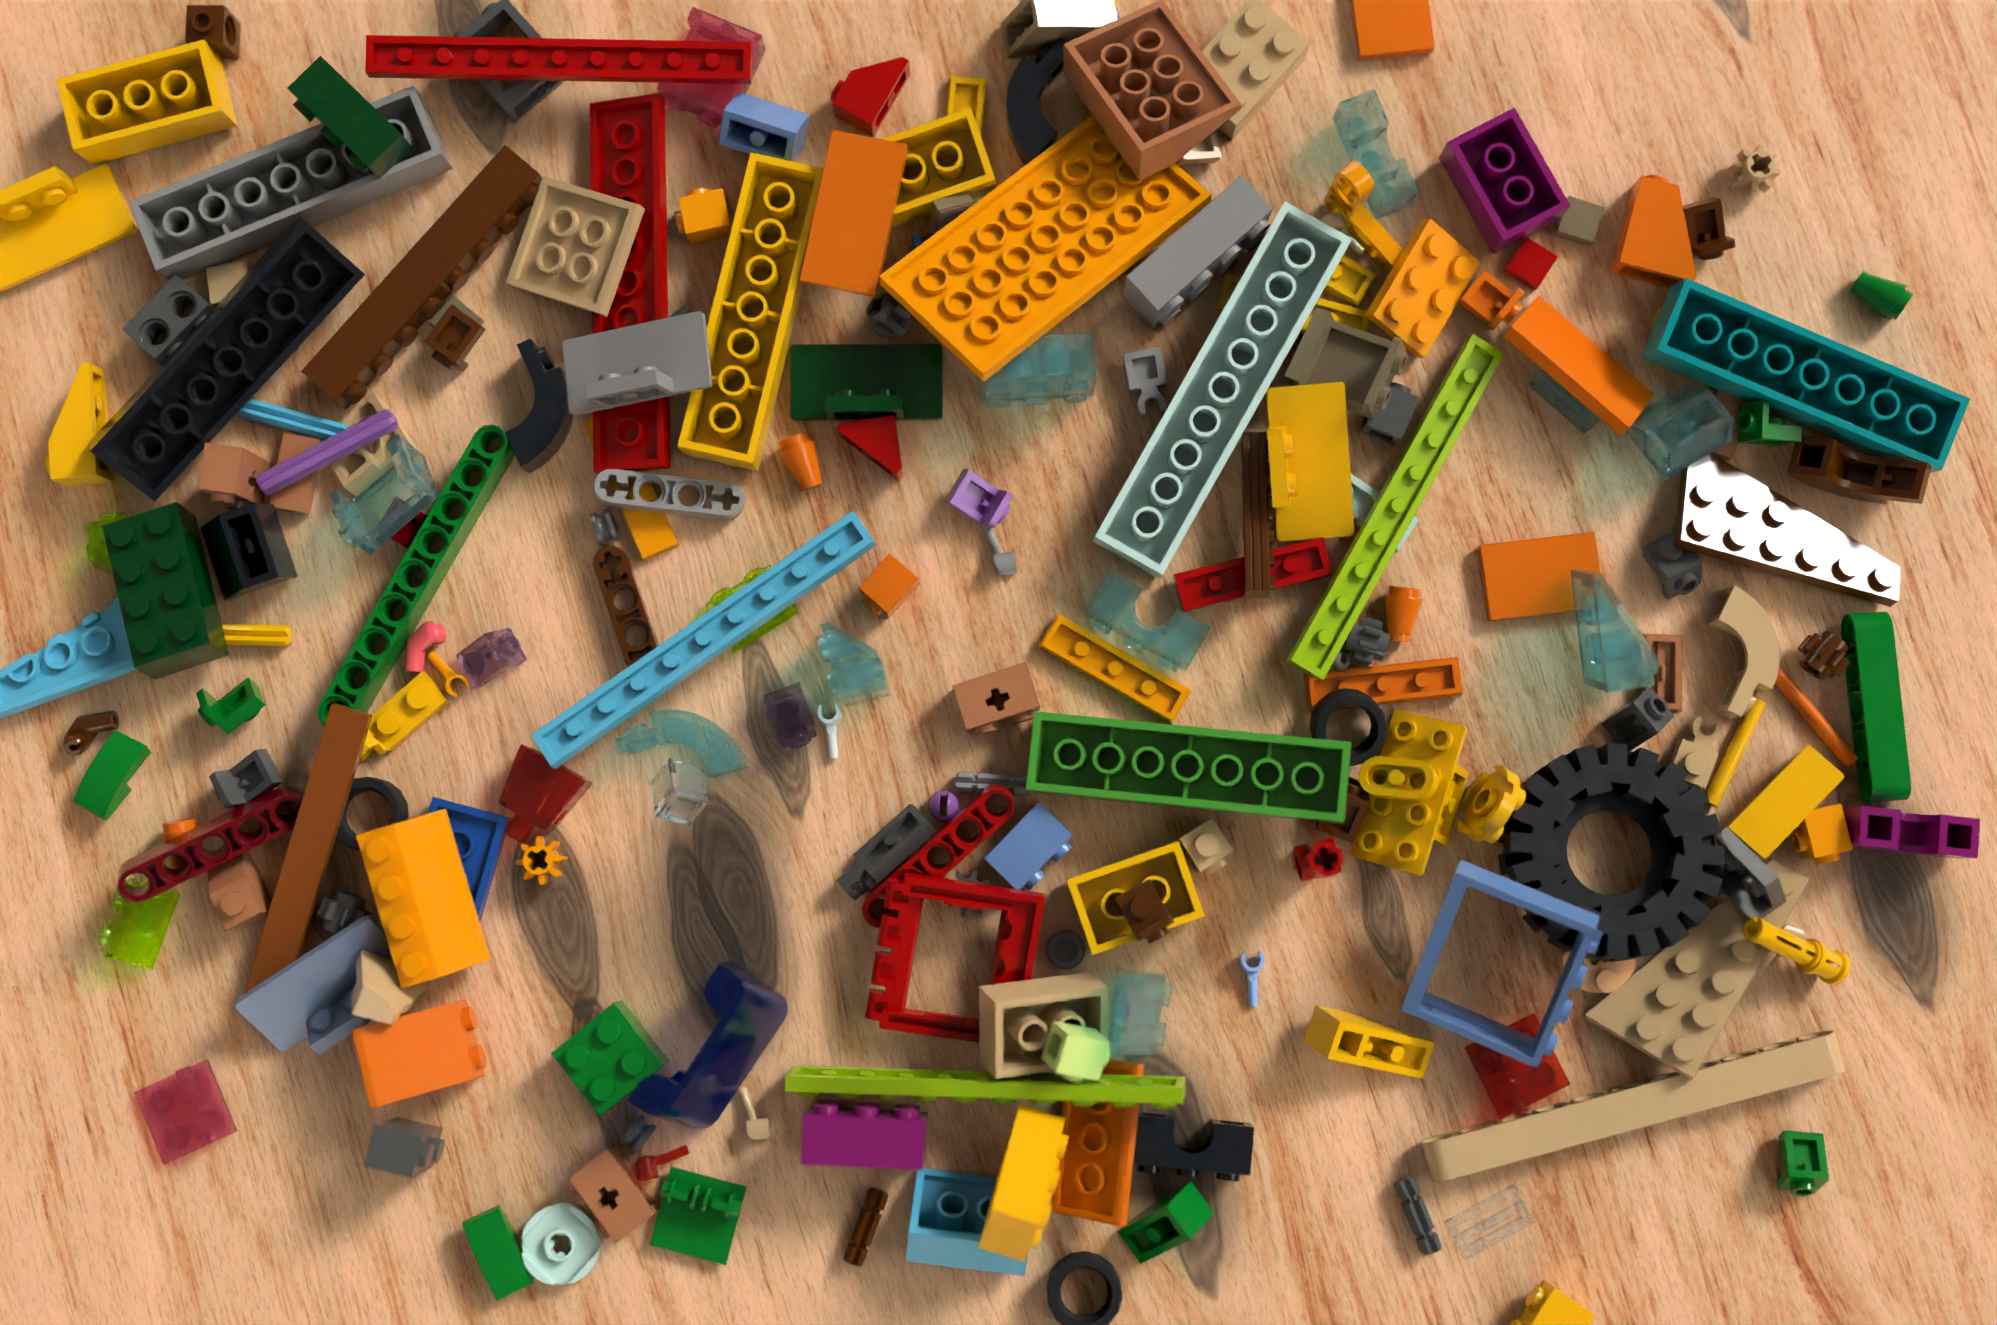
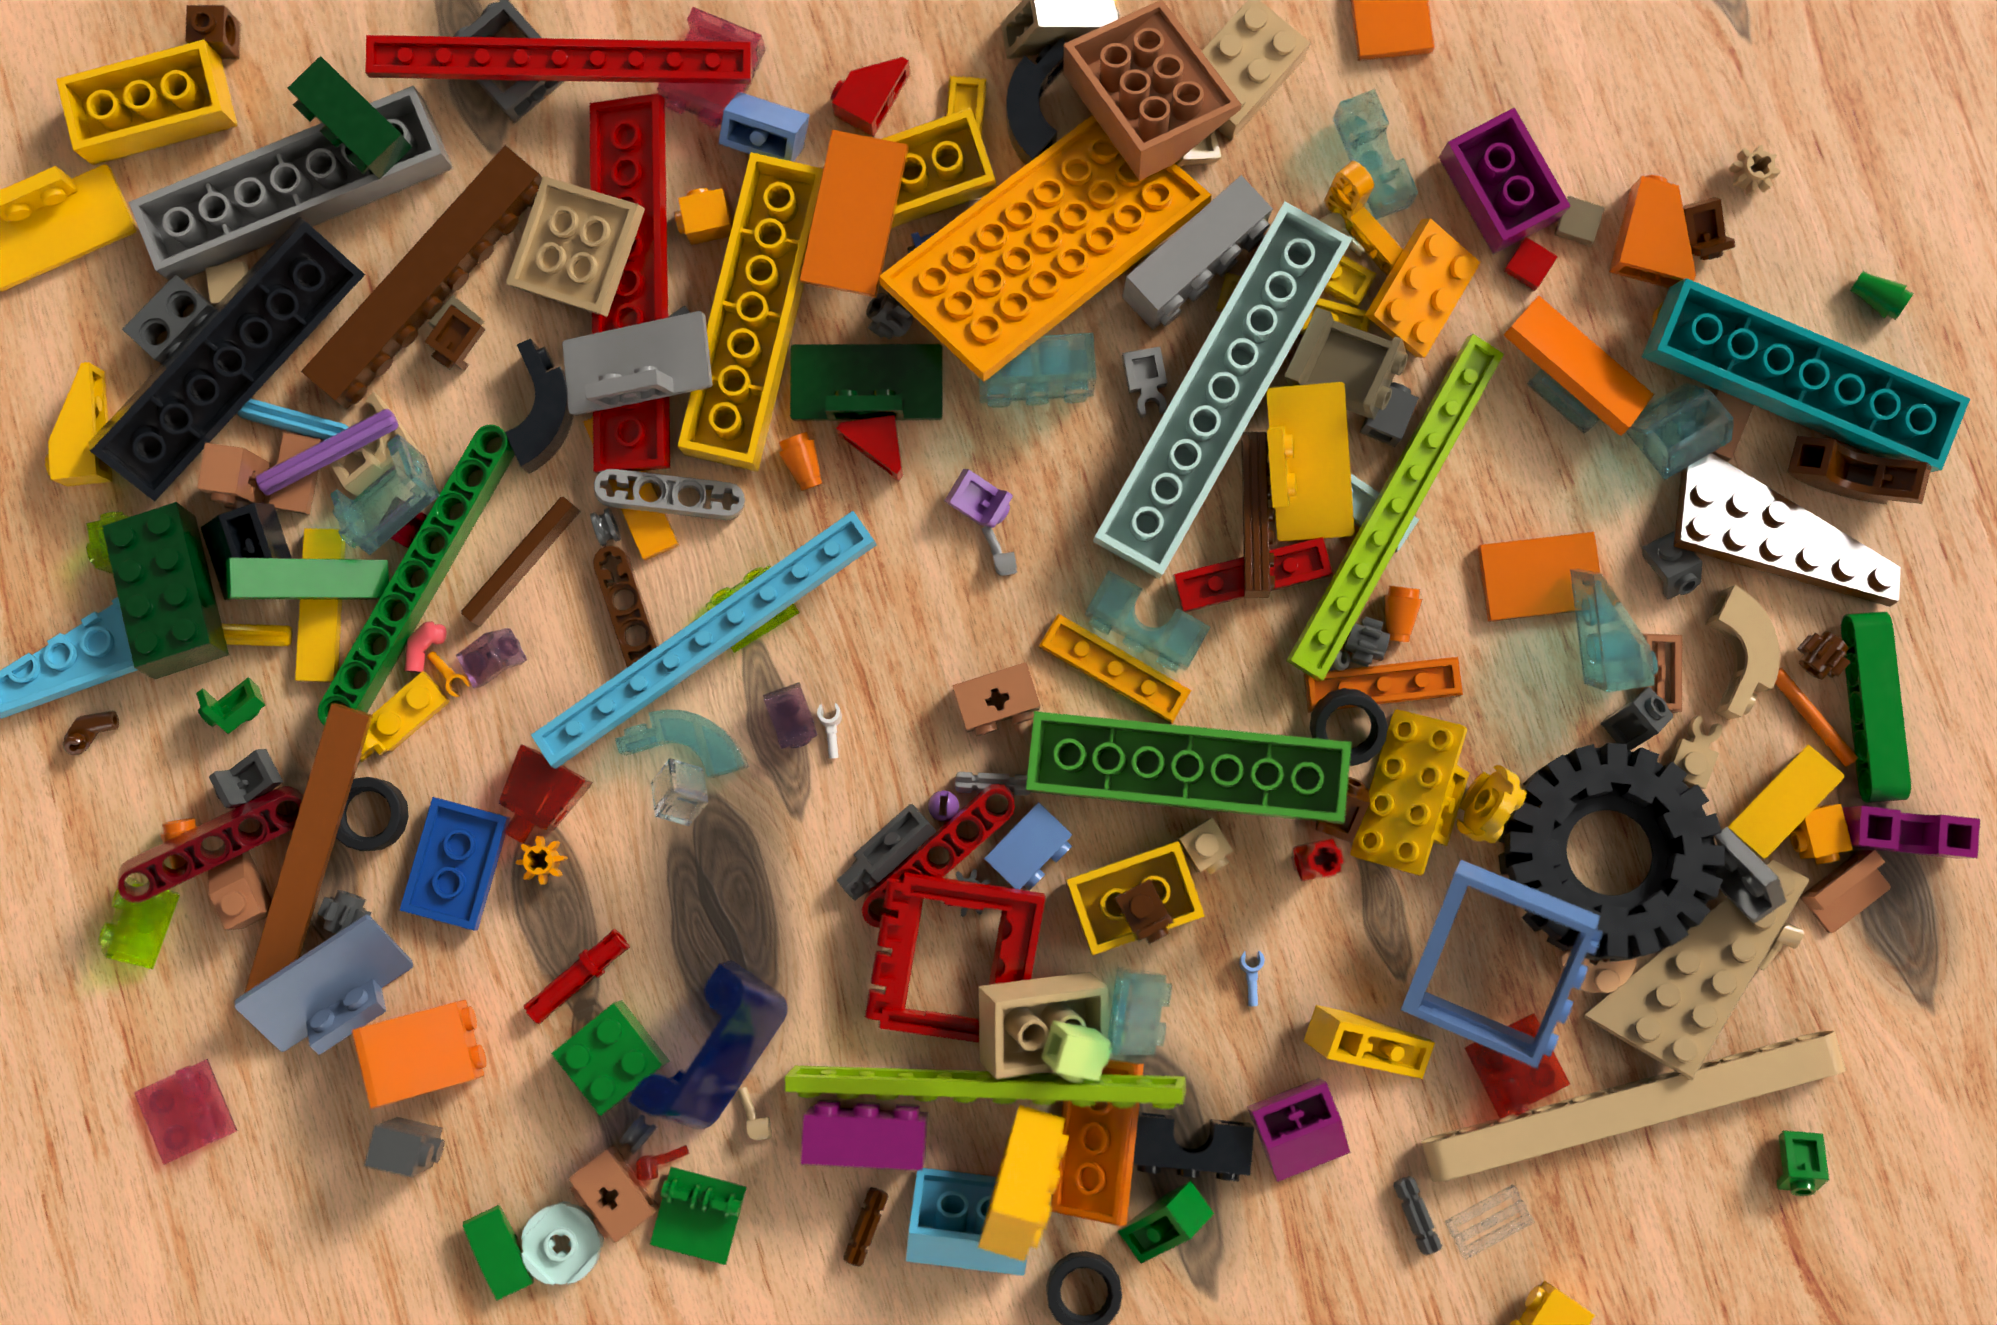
(107, 776): green slope -> none
(306, 578): none -> tile
(319, 619): none -> yellow tile
(378, 990): tan slope -> none
(423, 897): light orange slope -> none
(520, 561): none -> reddish brown tile
(588, 966): none -> red pin
(856, 667): clear light blue slope -> none
(888, 586): orange brick -> none
(947, 209): dark tan tile -> none
(1065, 949): dark grey tile -> none
(1299, 1129): none -> magenta slope
(1400, 778): yellow plate -> none
(1491, 301): orange bracket -> none
(1734, 753): yellow bar -> none
(1757, 428): green bracket -> none
(1808, 955): yellow pin -> none
(1847, 890): none -> nougat panel

